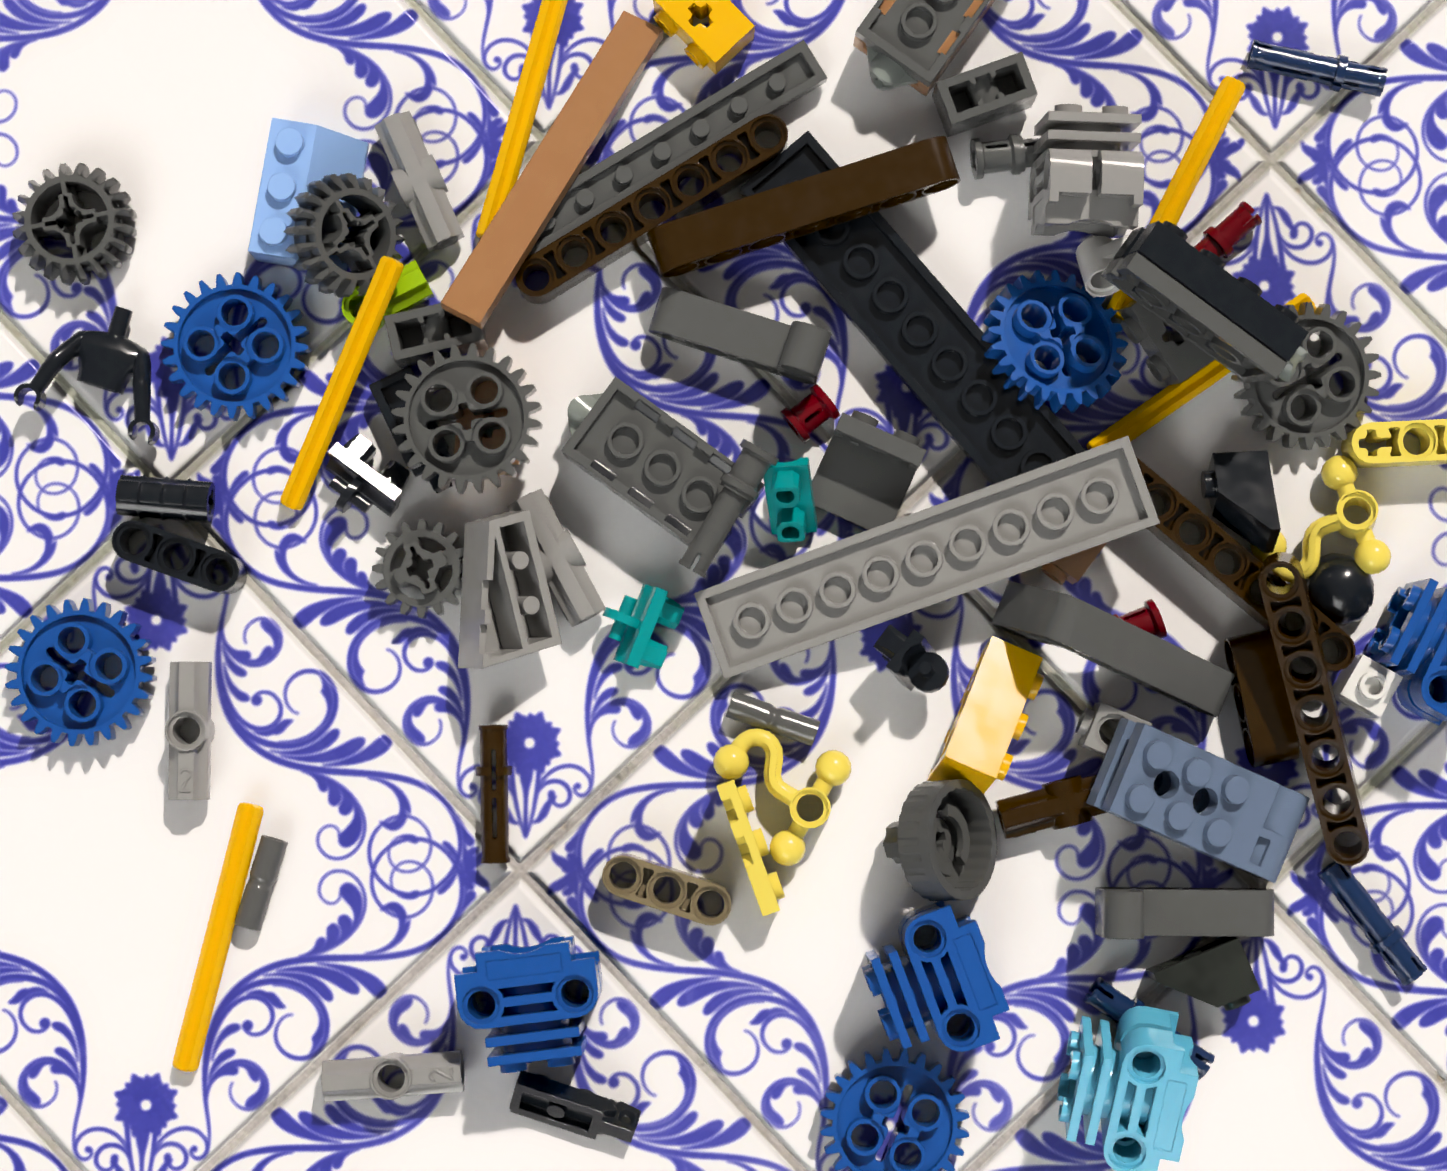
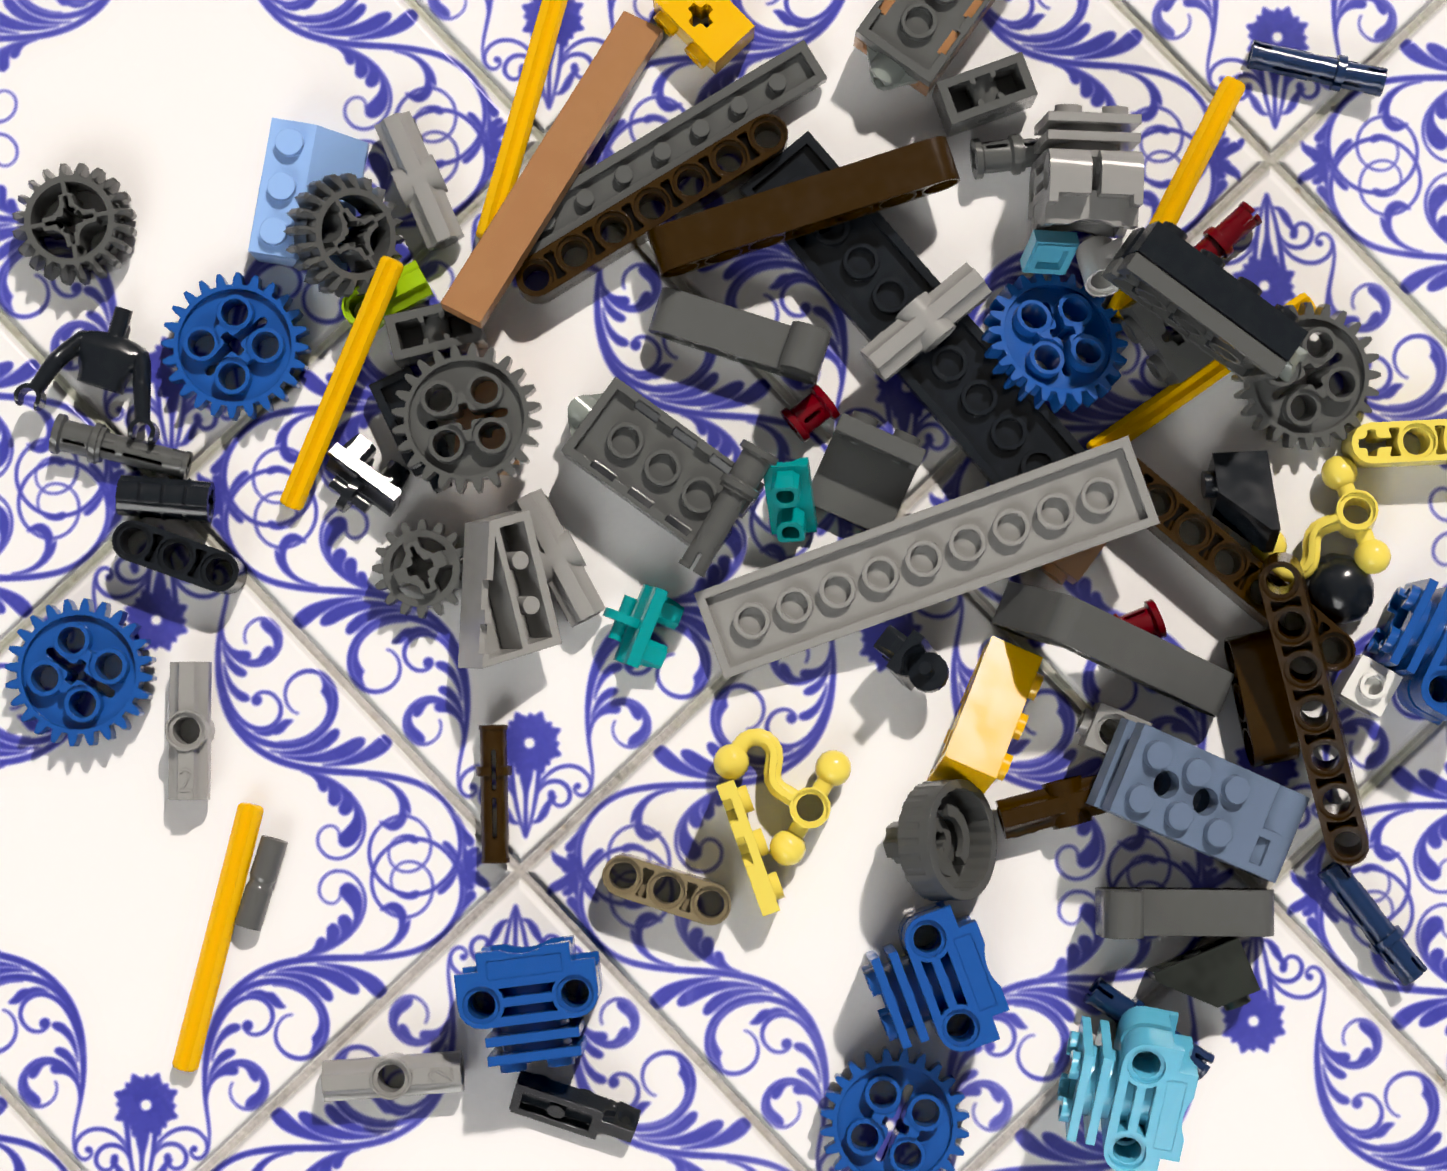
(100, 444): none -> dark grey pin
(778, 720): dark grey piece -> none
(926, 322): none -> light grey piece
(1049, 252): none -> medium azure tile

